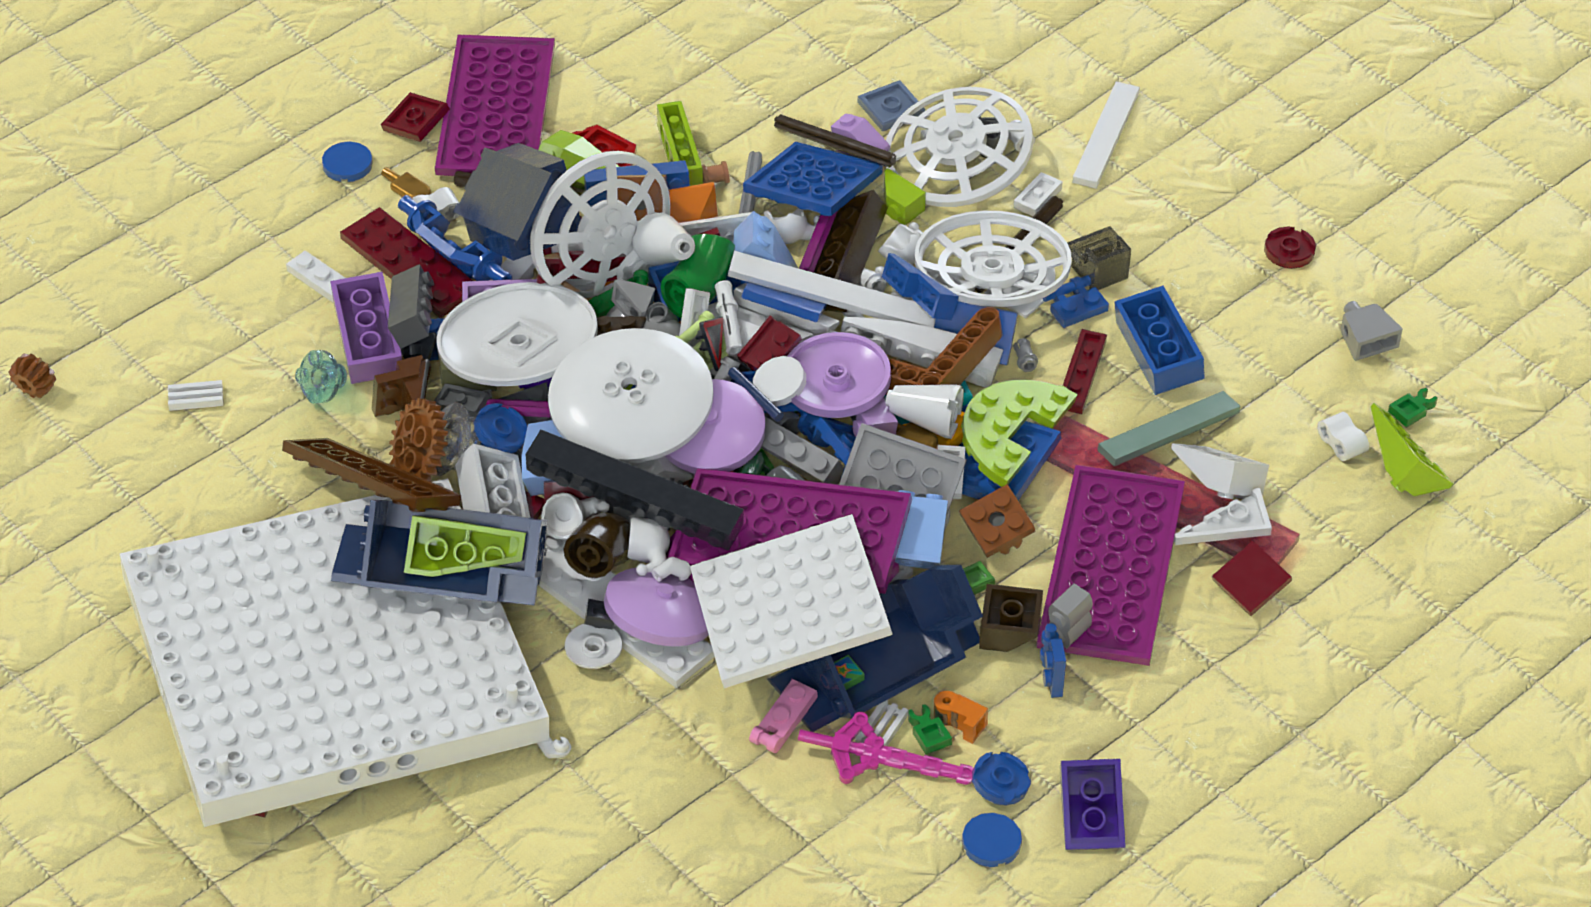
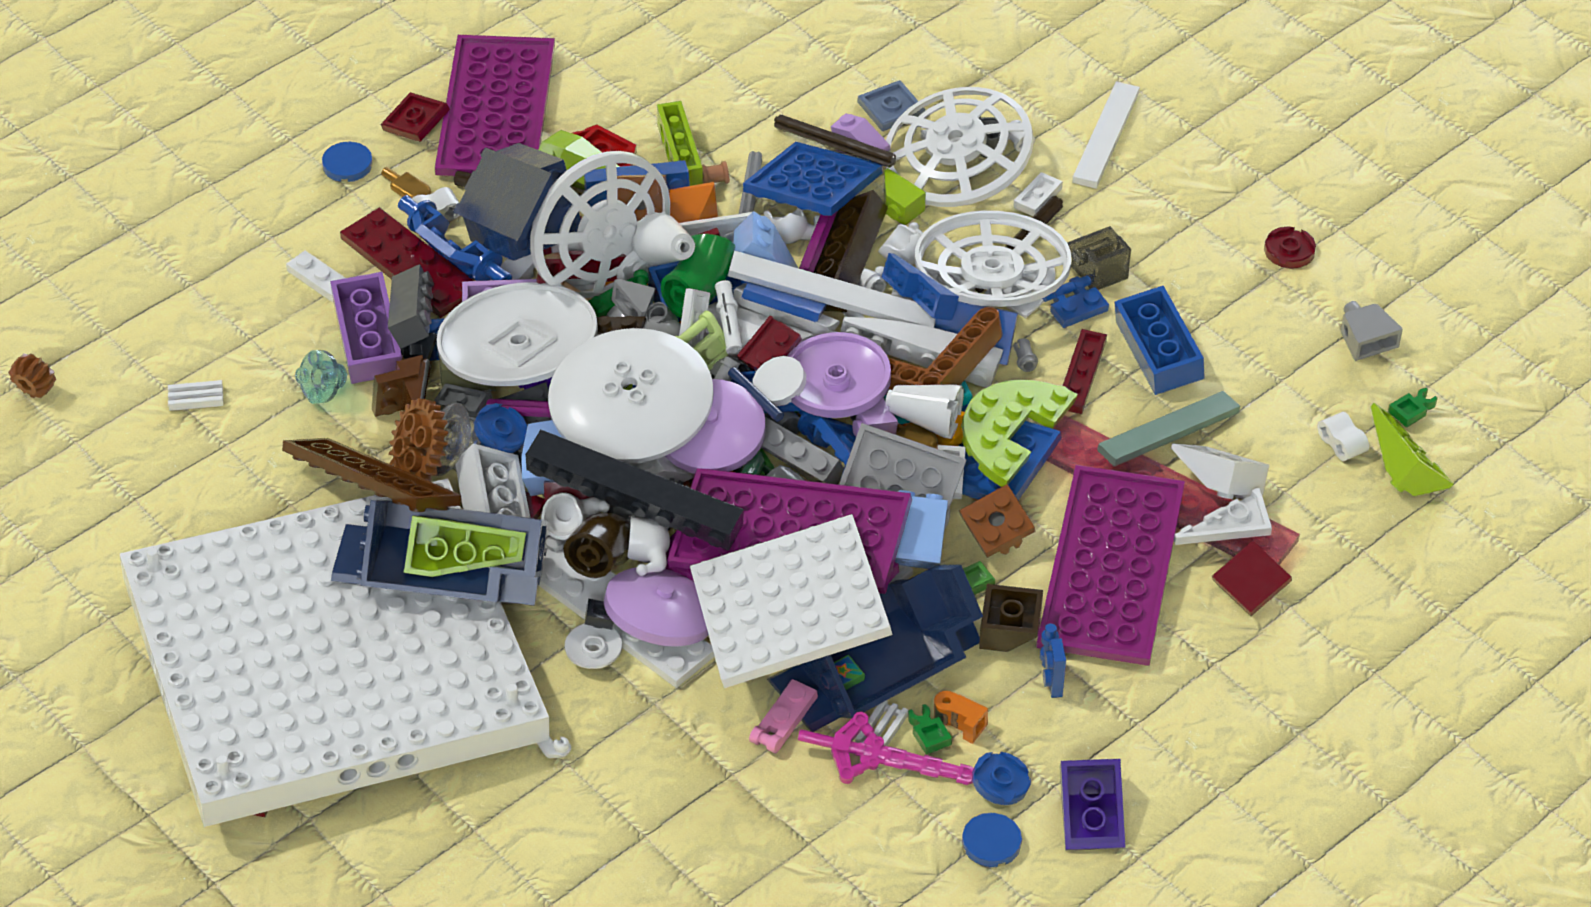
(672, 566): white arm -> none
(712, 333): black piece -> none
(1071, 614): light grey brick -> none

